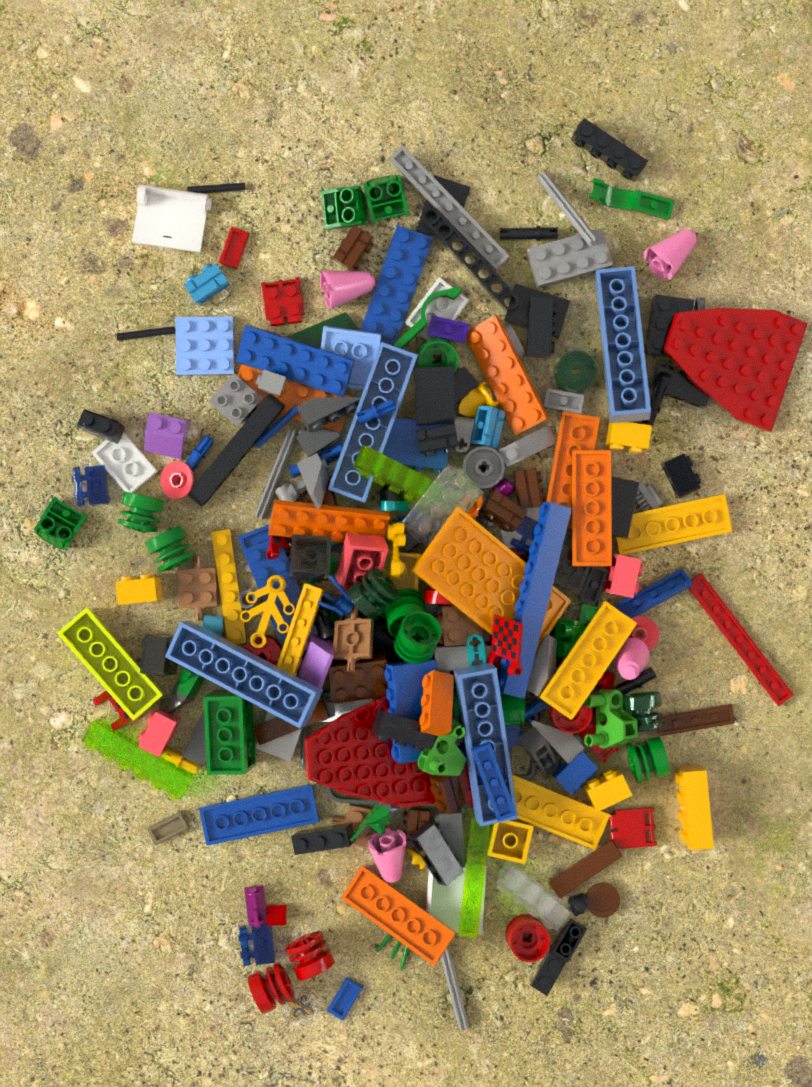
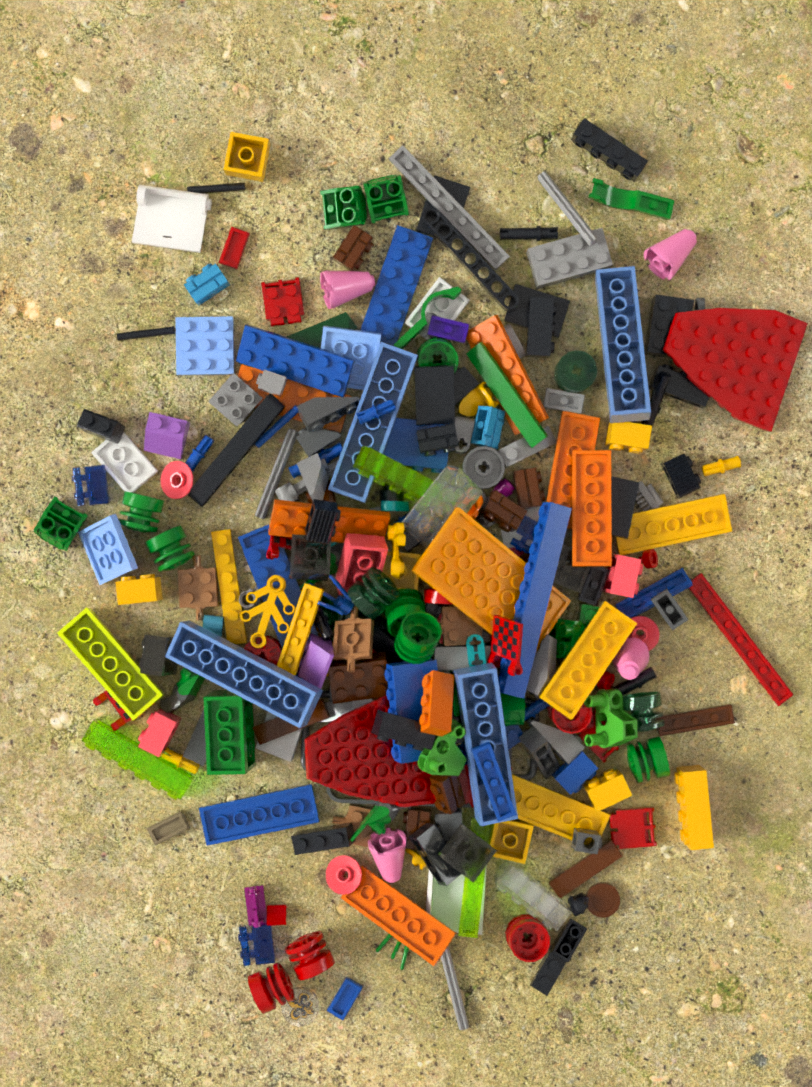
(108, 549): none -> light blue plate
(247, 156): none -> yellow brick
(321, 521): none -> black brick
(335, 875): none -> coral dish
(467, 852): none -> clear smoke brick
(506, 394): none -> tile
(579, 837): none -> dark grey brick
(649, 558): none -> red tile
(669, 609): none -> dark grey slope
(721, 466): none -> yellow axle

